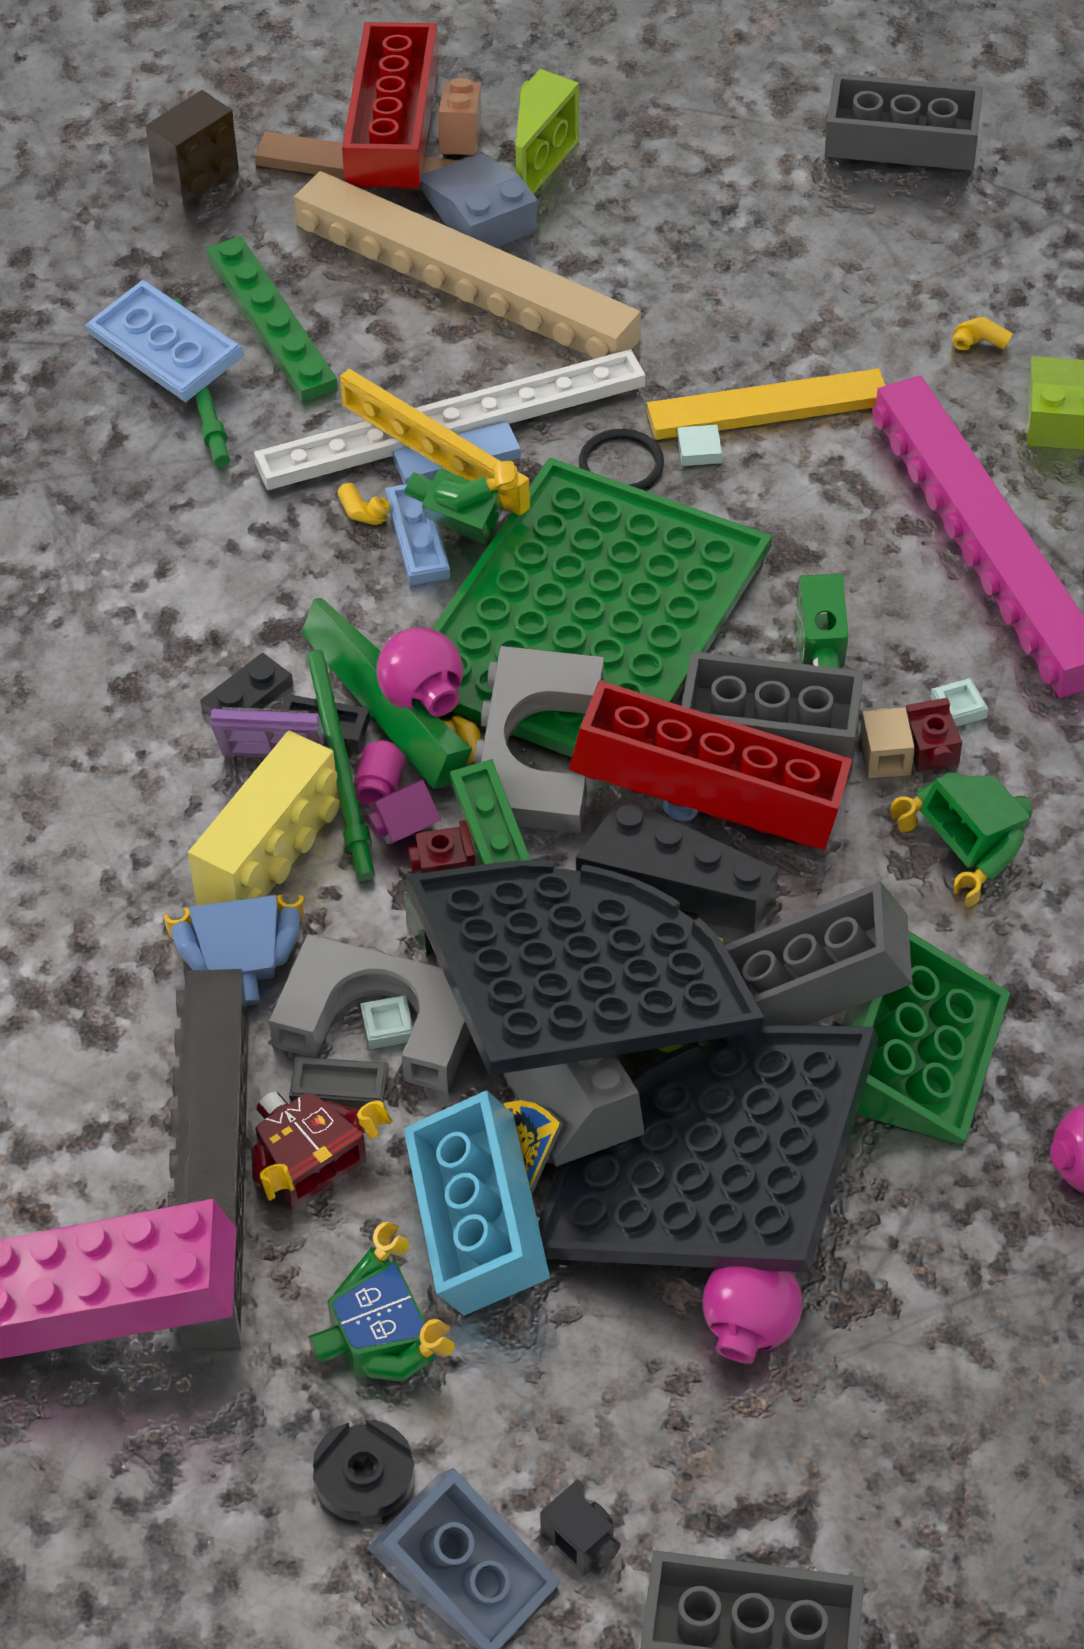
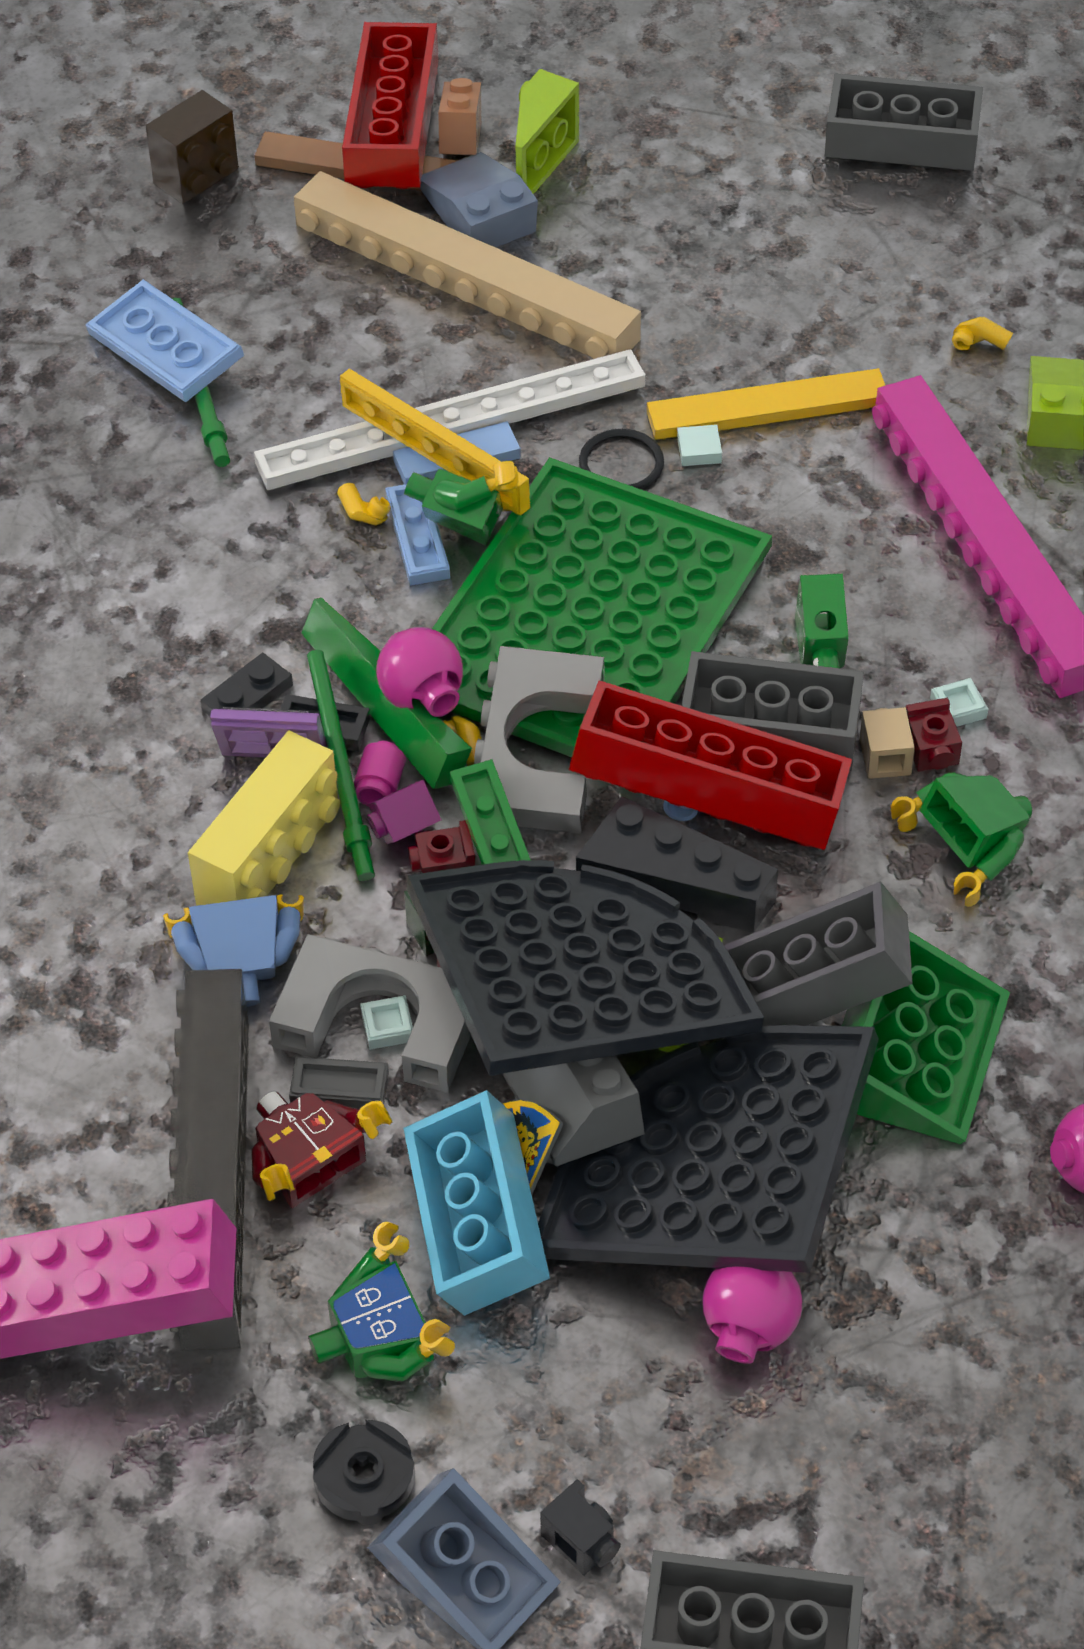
(272, 319): green plate -> none

